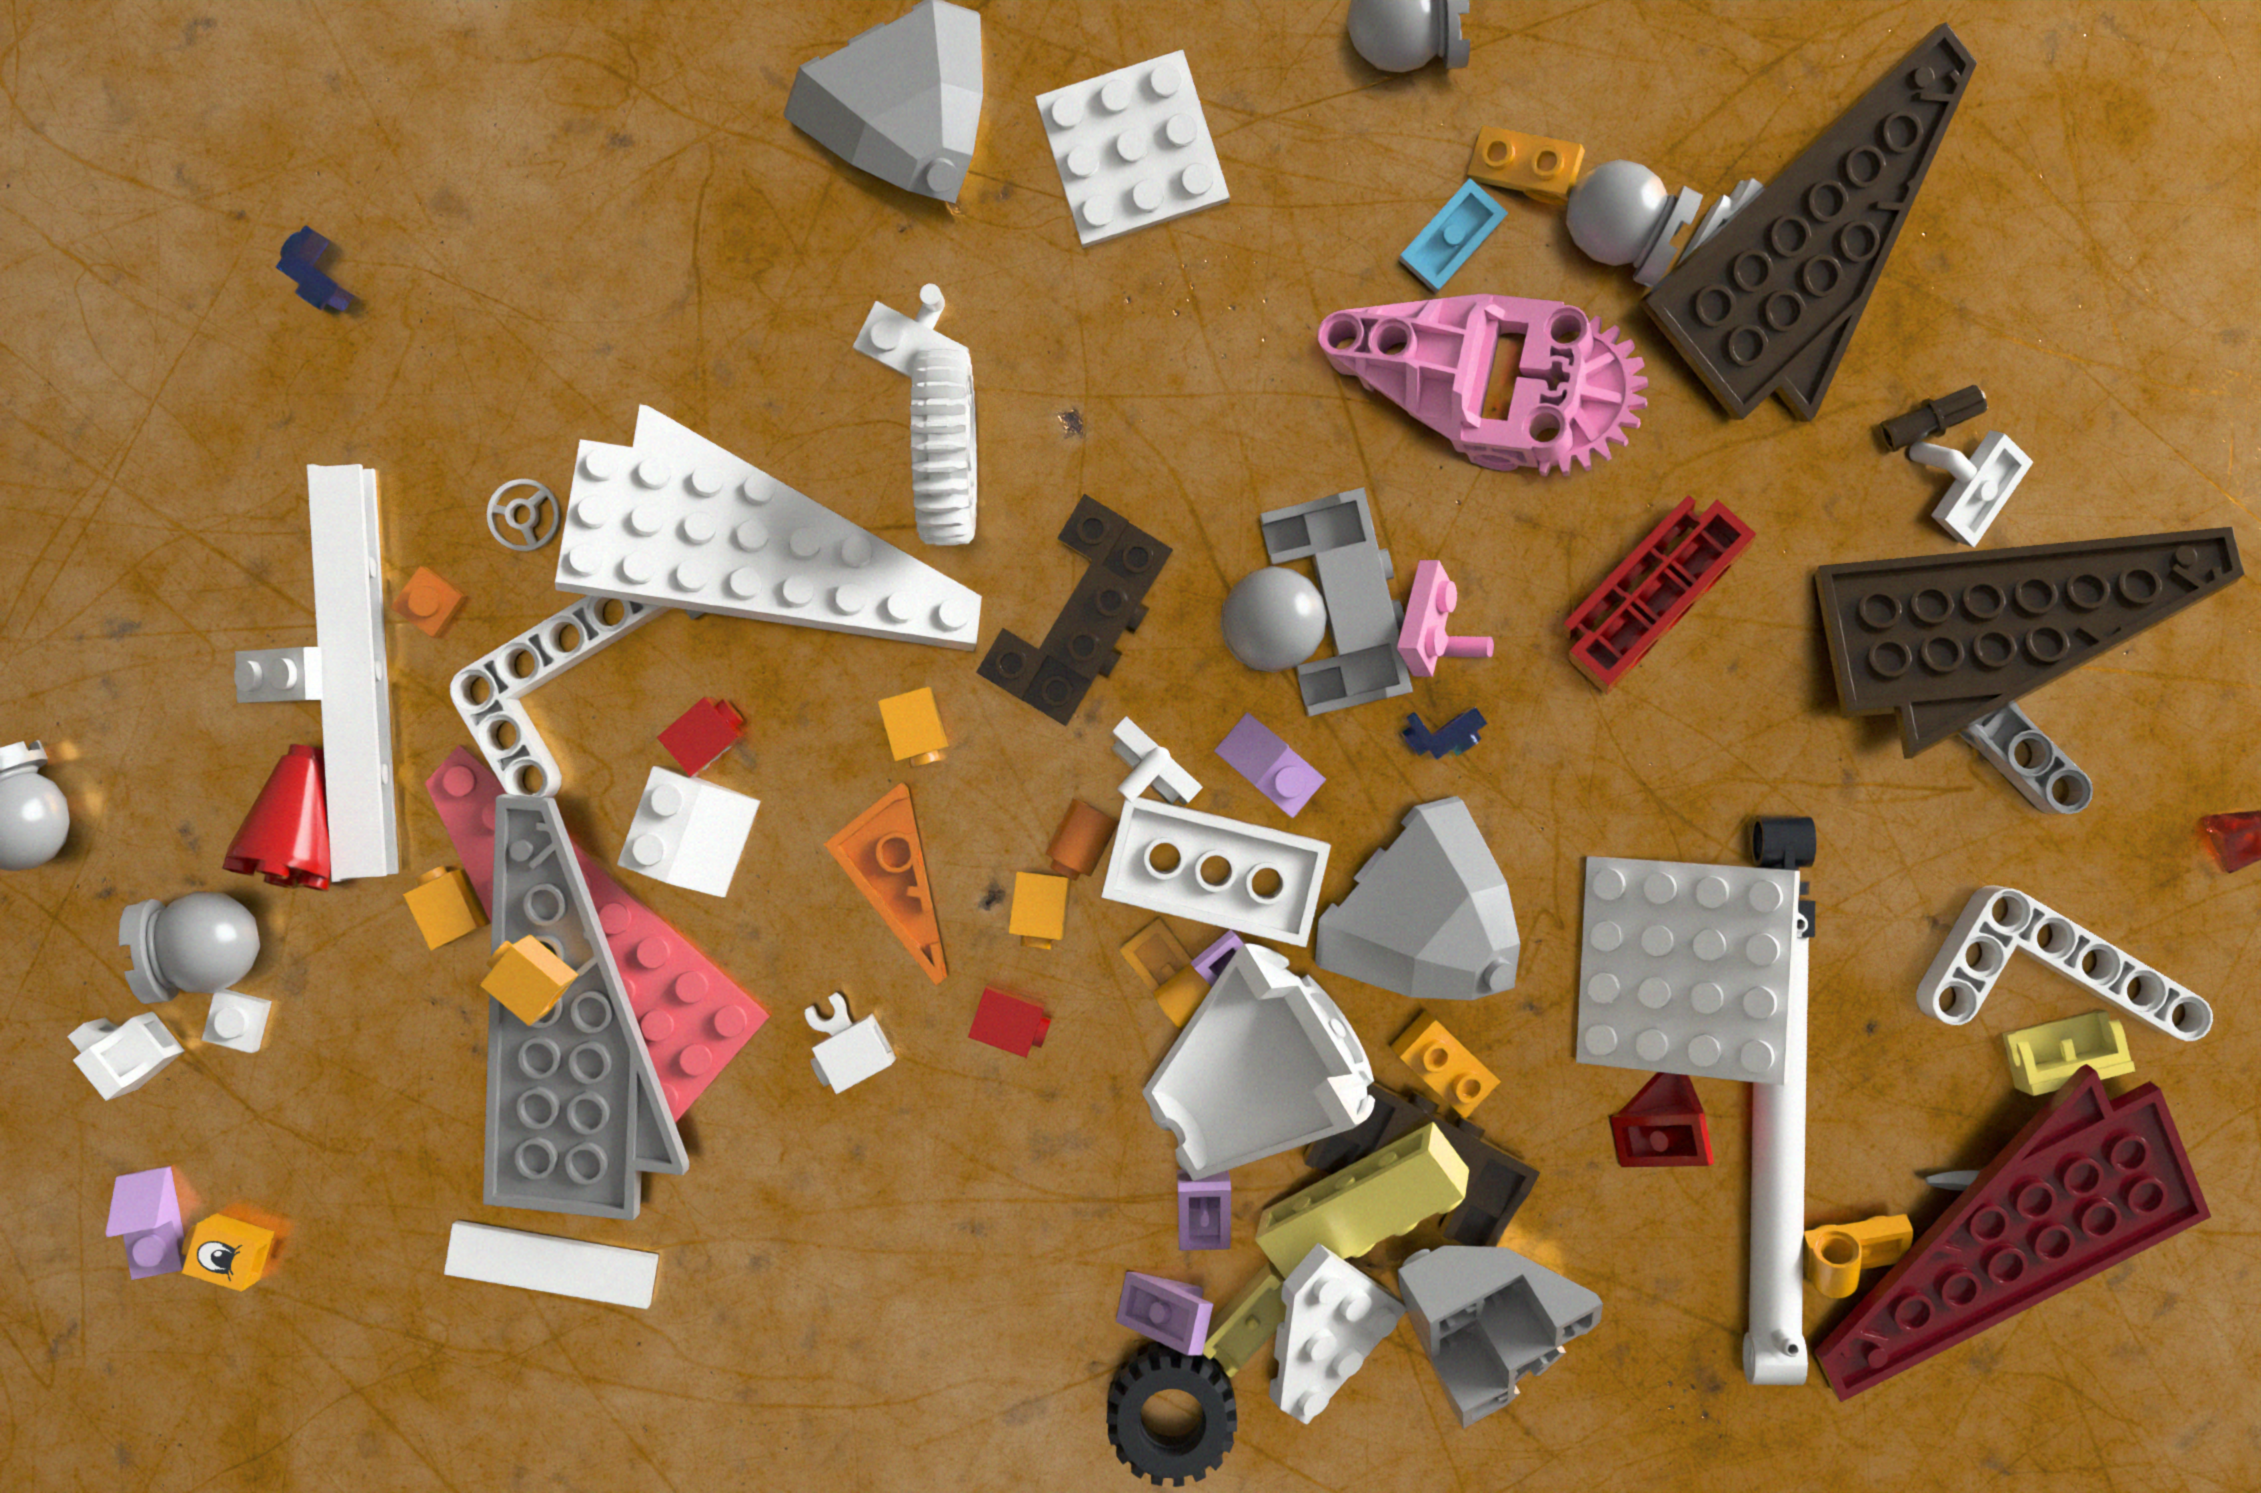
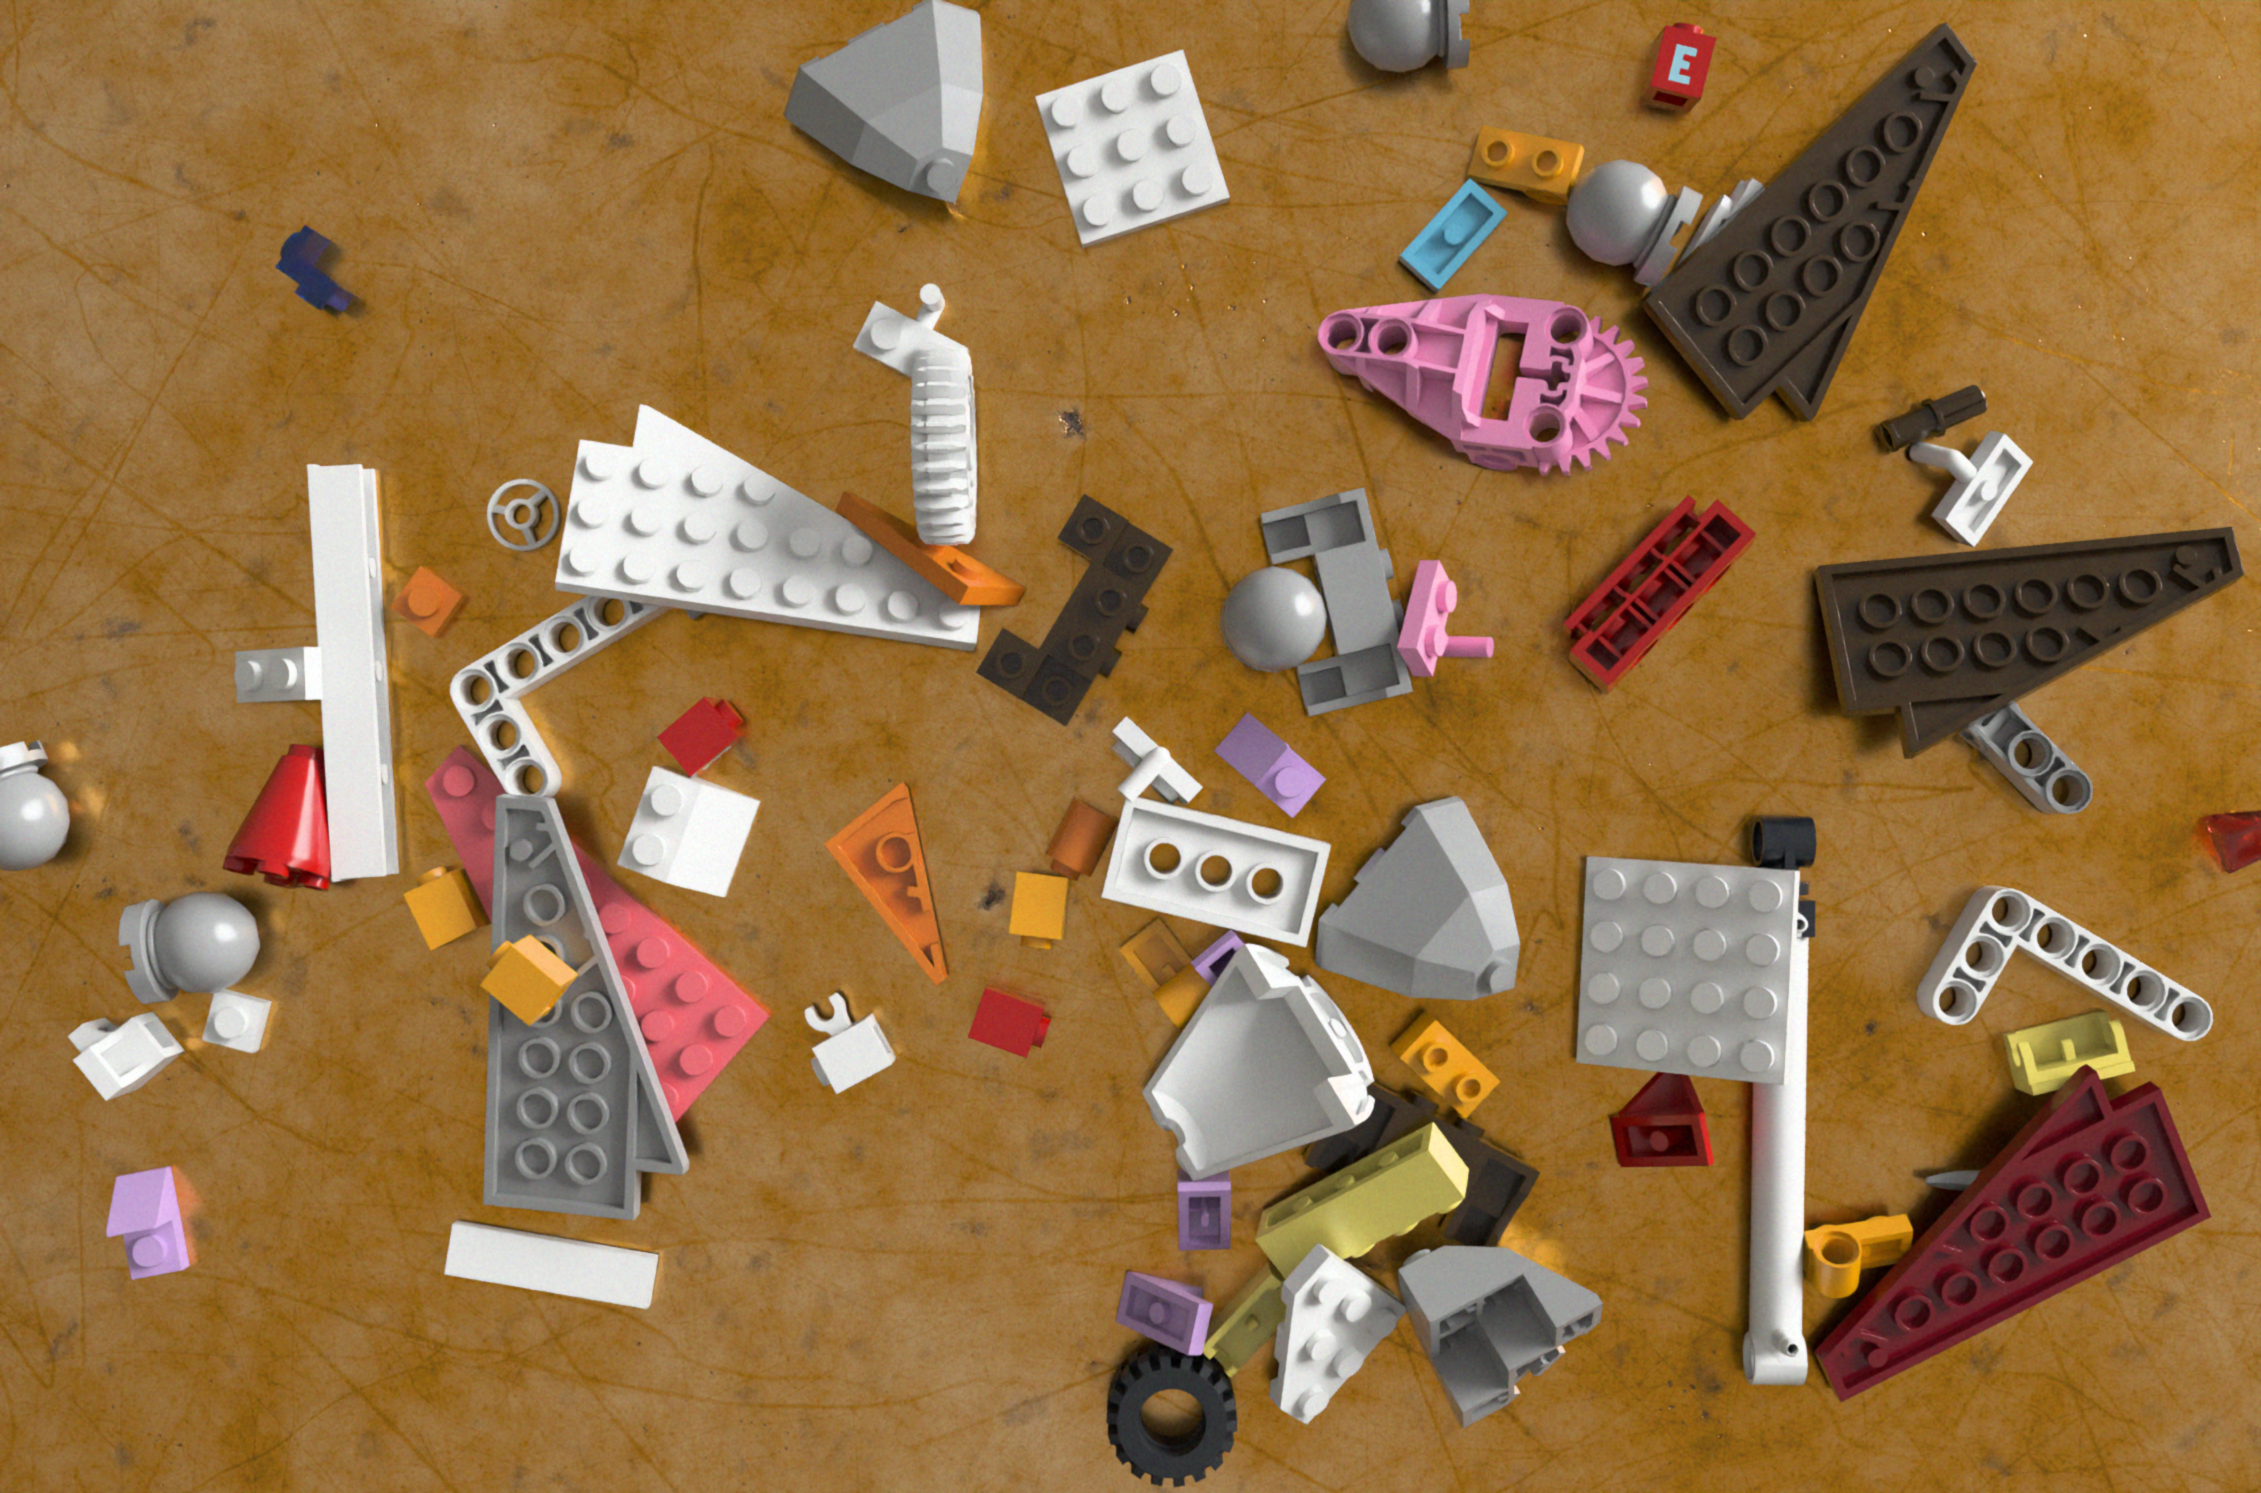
(226, 1252): light orange brick -> none
(914, 726): light orange brick -> none
(942, 565): none -> orange wing
(1455, 735): clear blue bracket -> none
(1678, 66): none -> red brick

